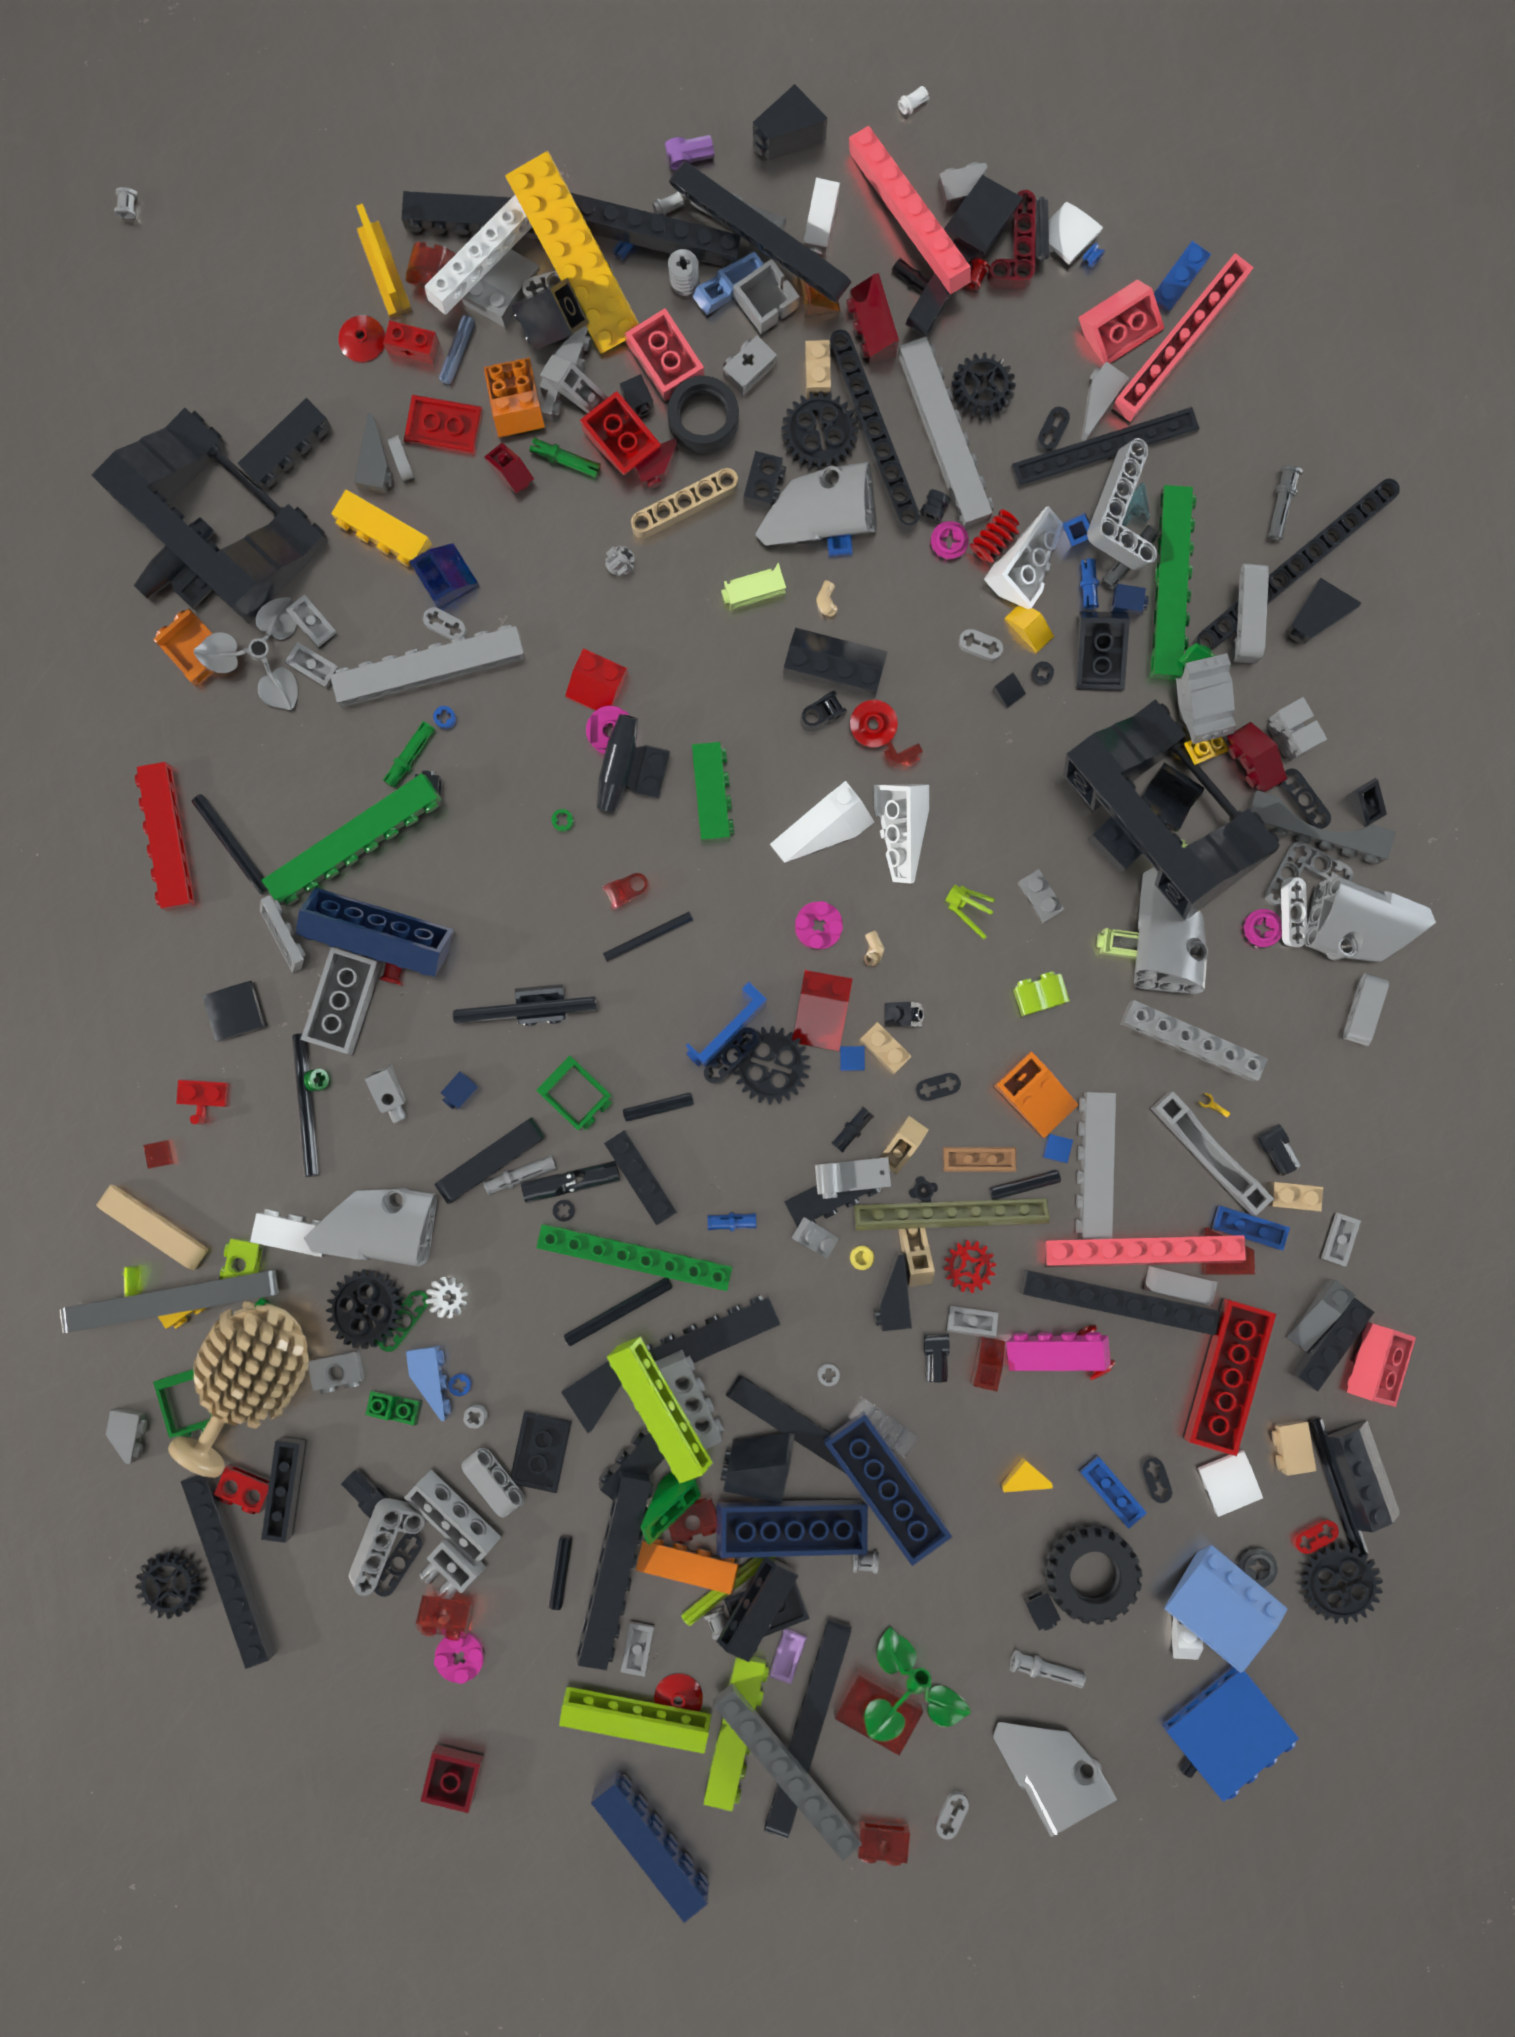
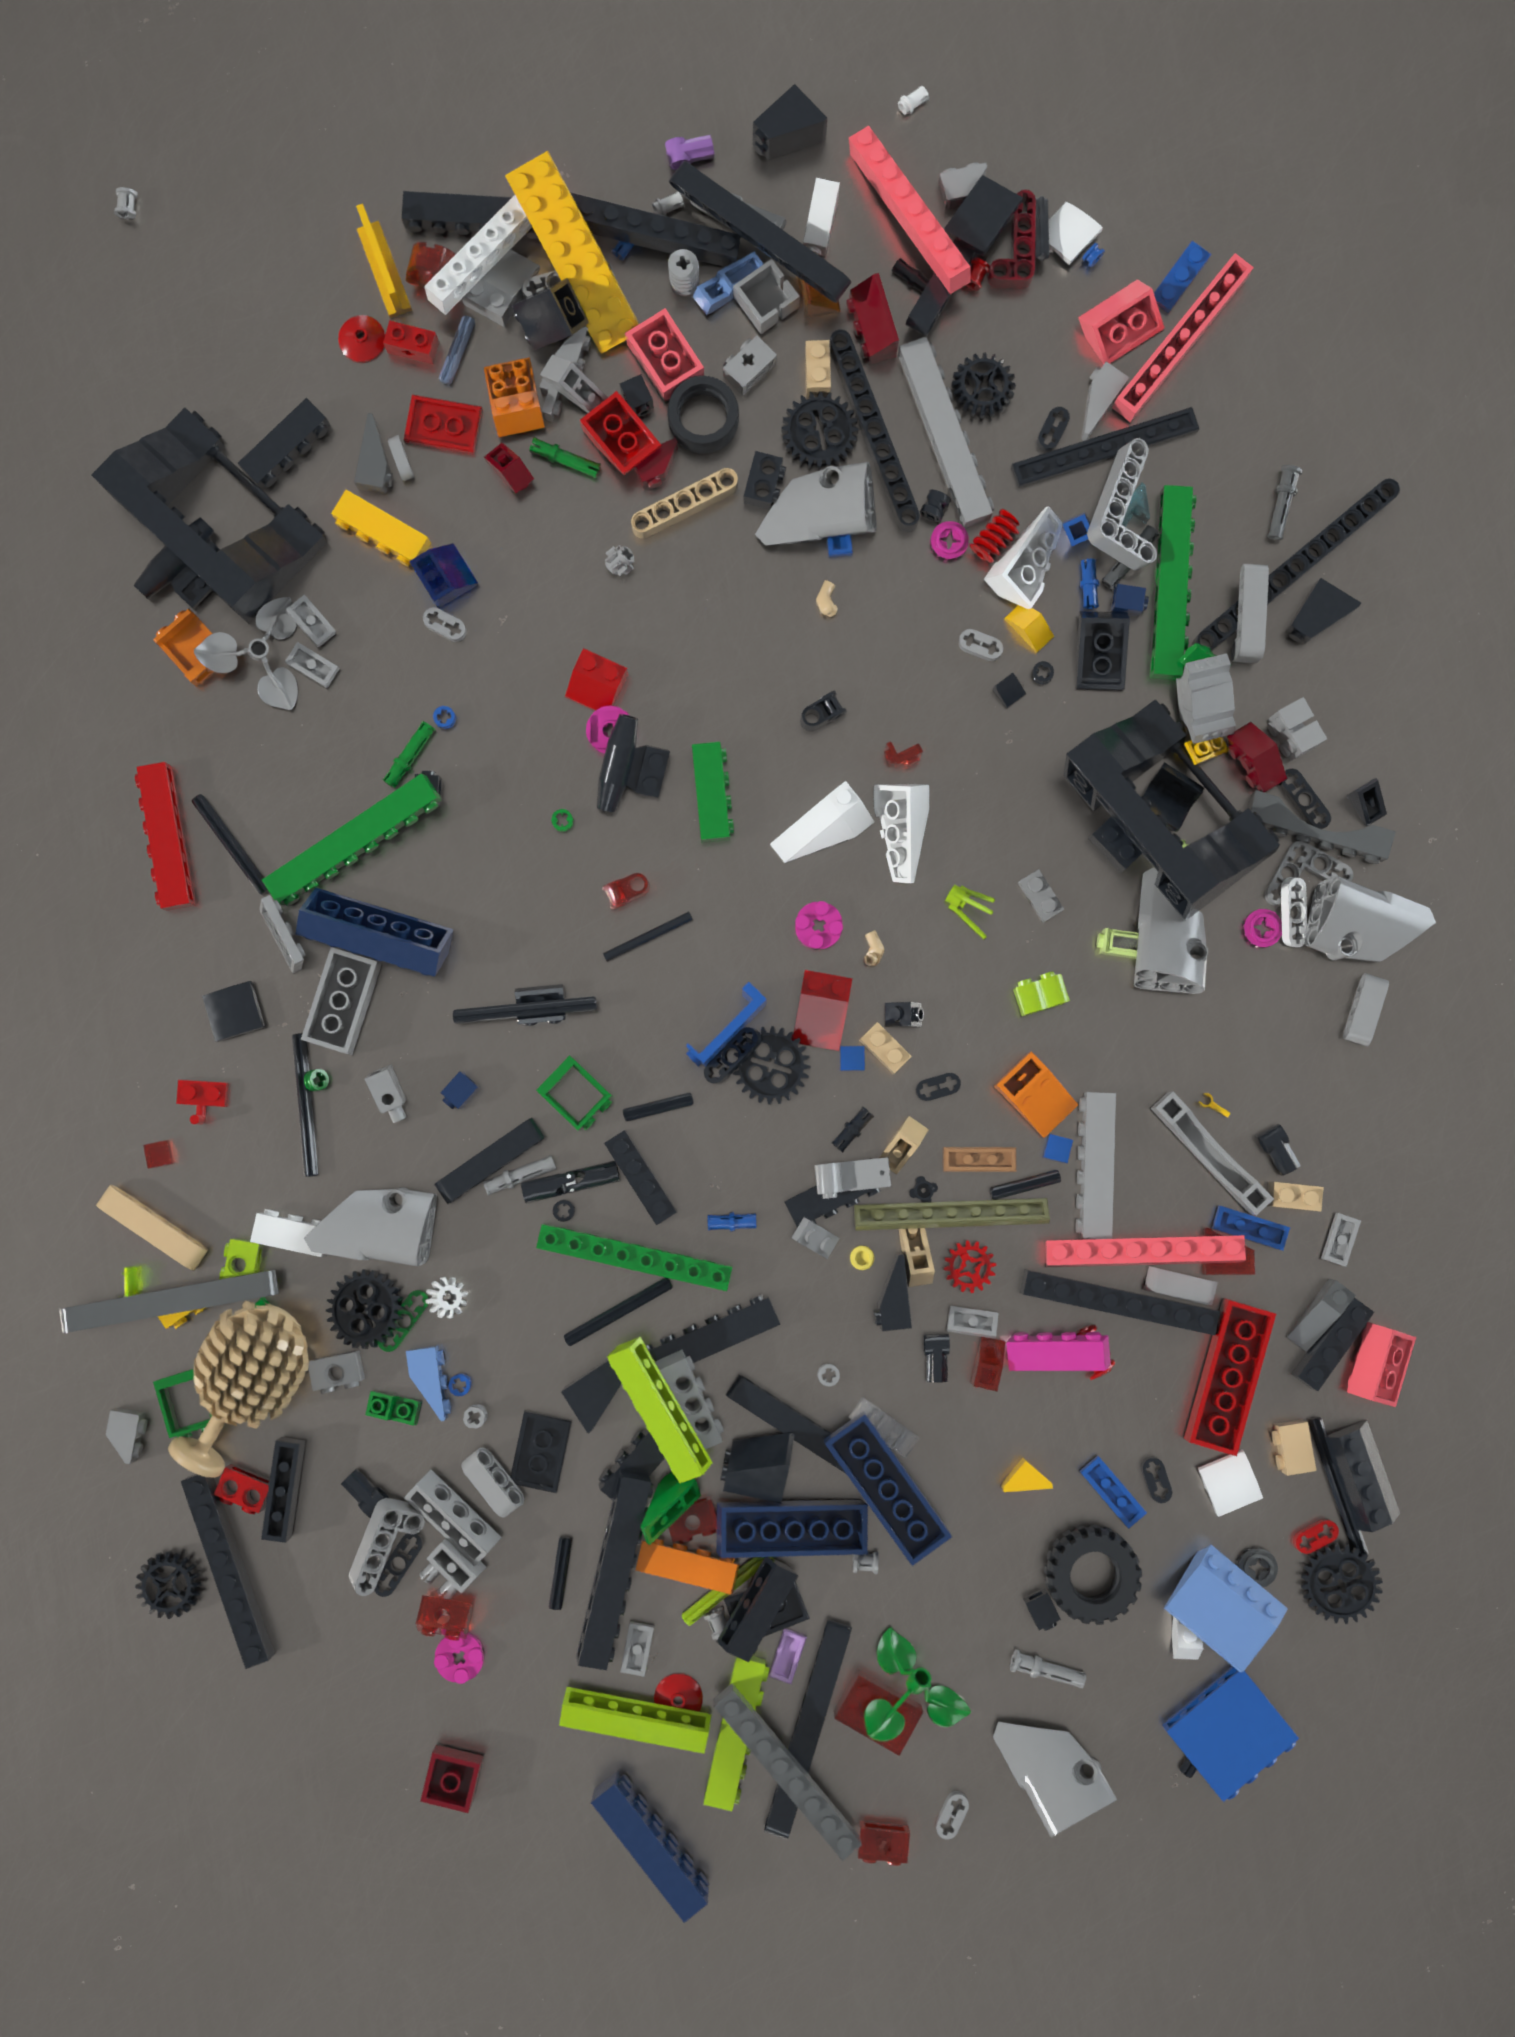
(391, 974): red bush -> none
(427, 666): light grey brick -> none
(754, 588): yellowish green window -> none
(834, 662): black slope -> none
(873, 711): red dish -> none
(1194, 1041): light grey brick -> none

